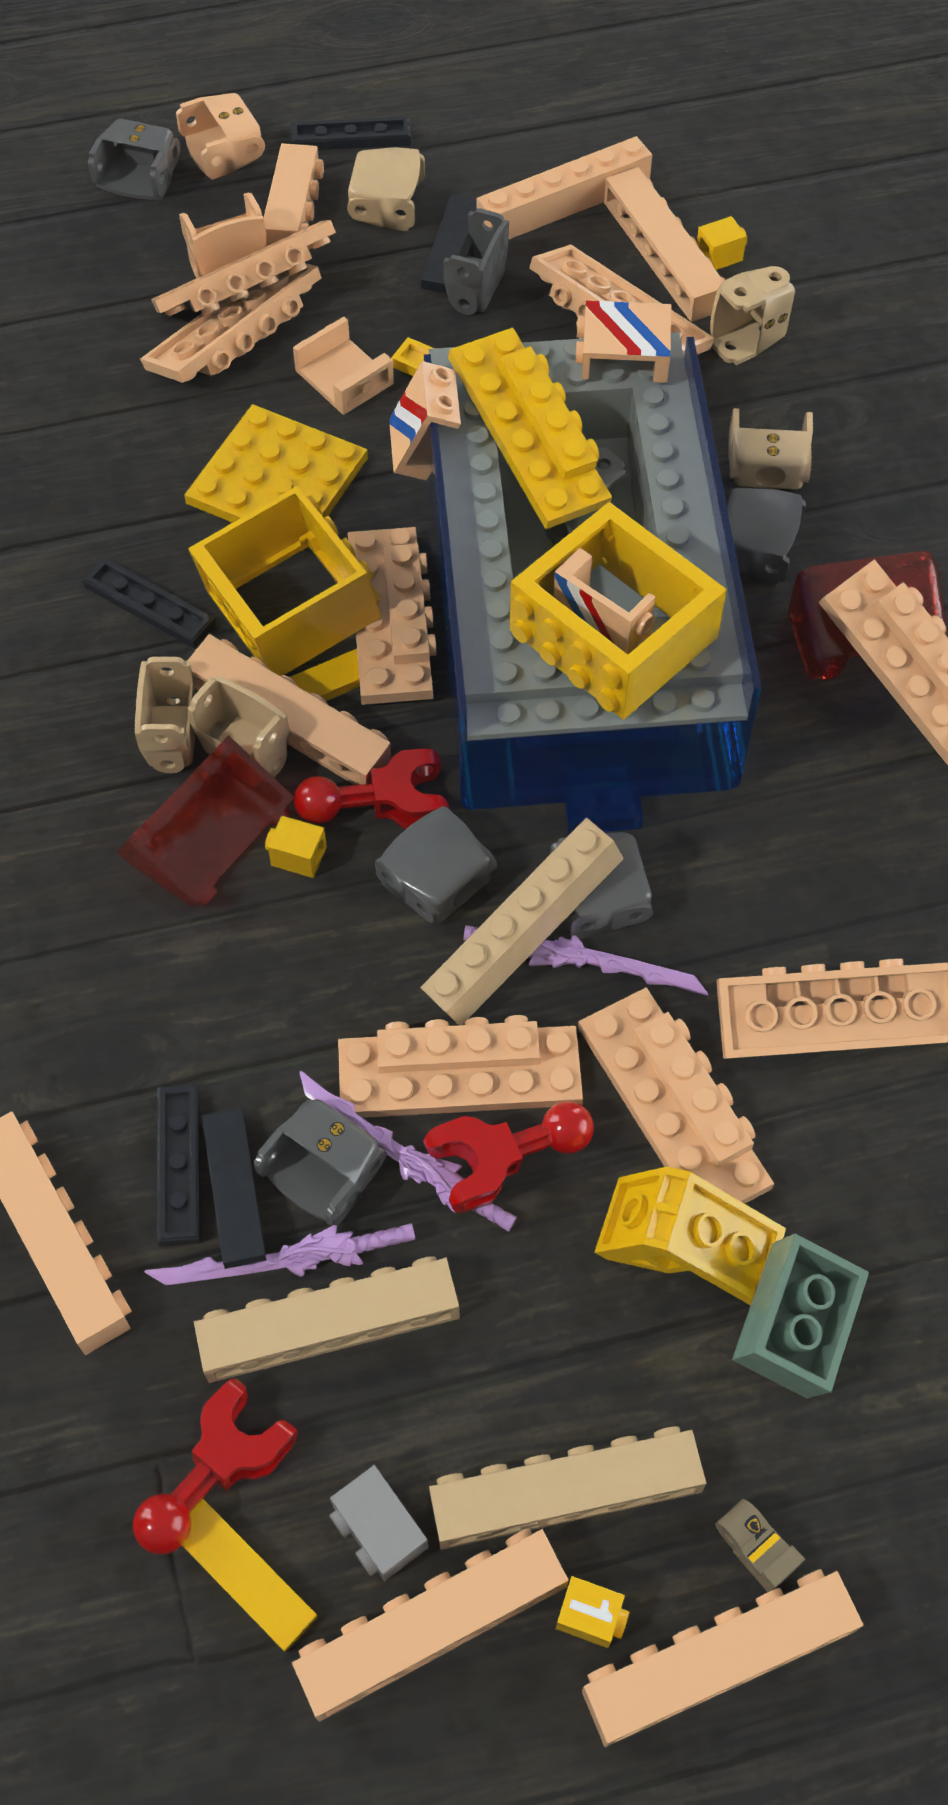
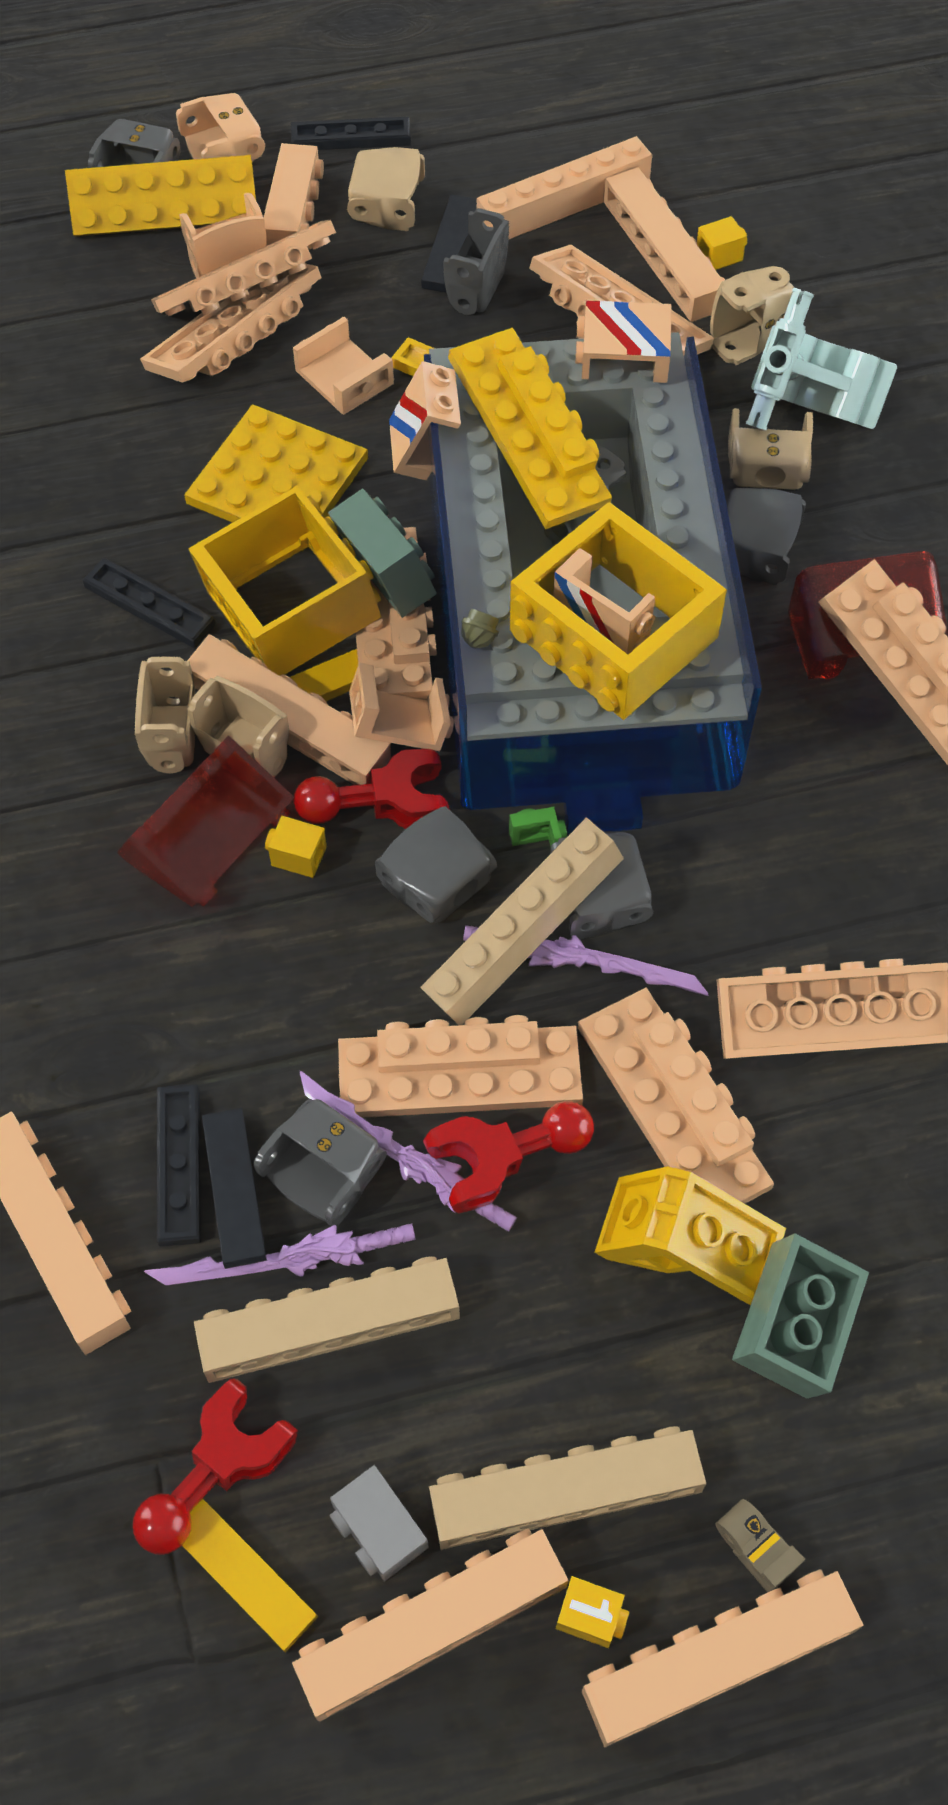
(156, 193): none -> yellow plate
(386, 551): none -> sand green brick
(399, 717): none -> light nougat panel
(479, 629): none -> olive plate
(536, 826): none -> bright green bracket
(817, 373): none -> light aqua plate

